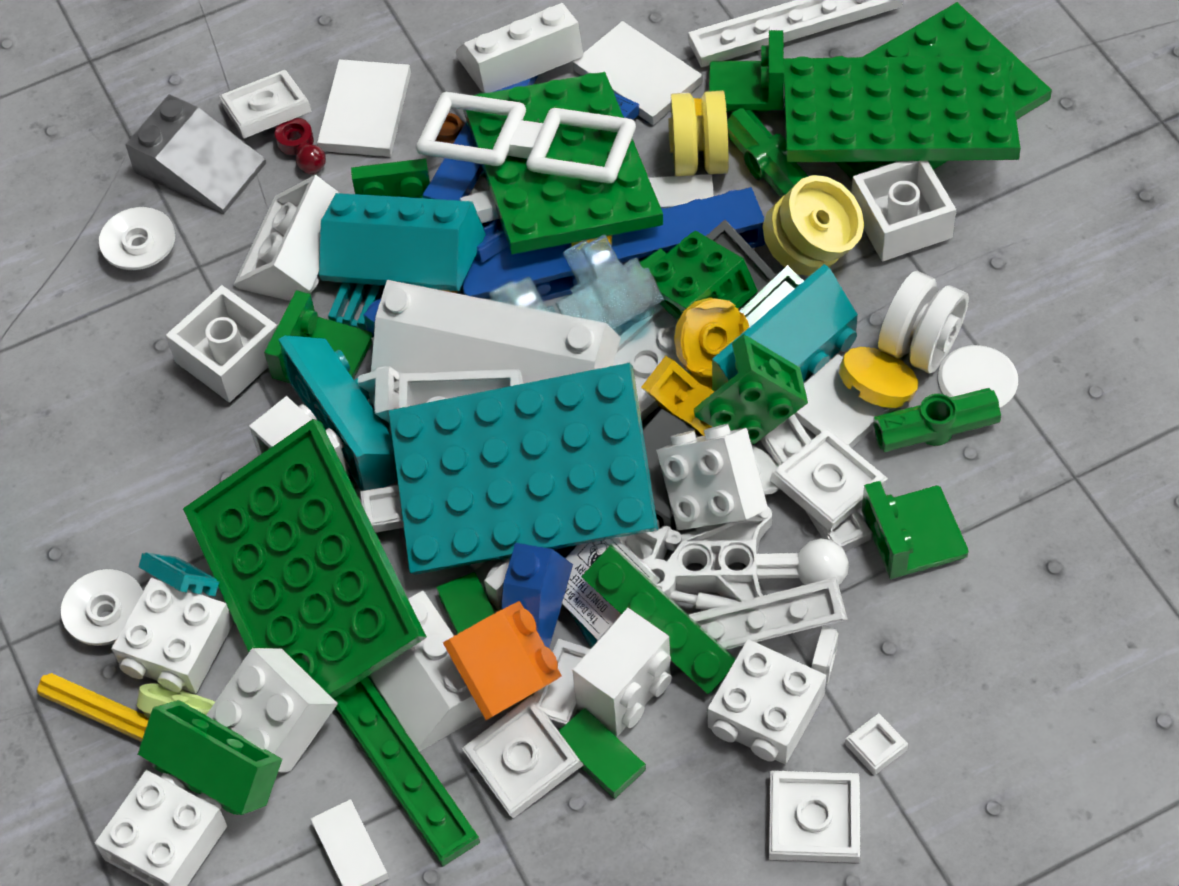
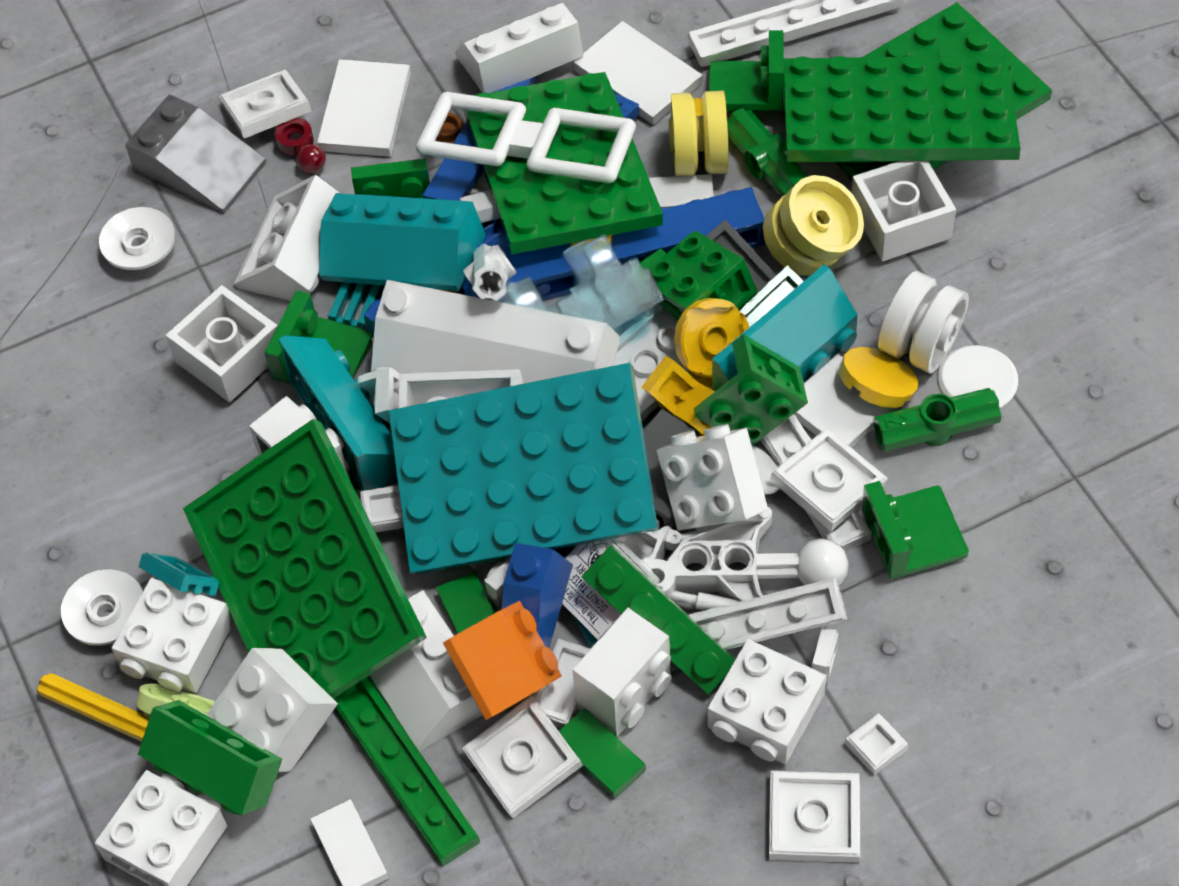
(489, 272): none -> white piece

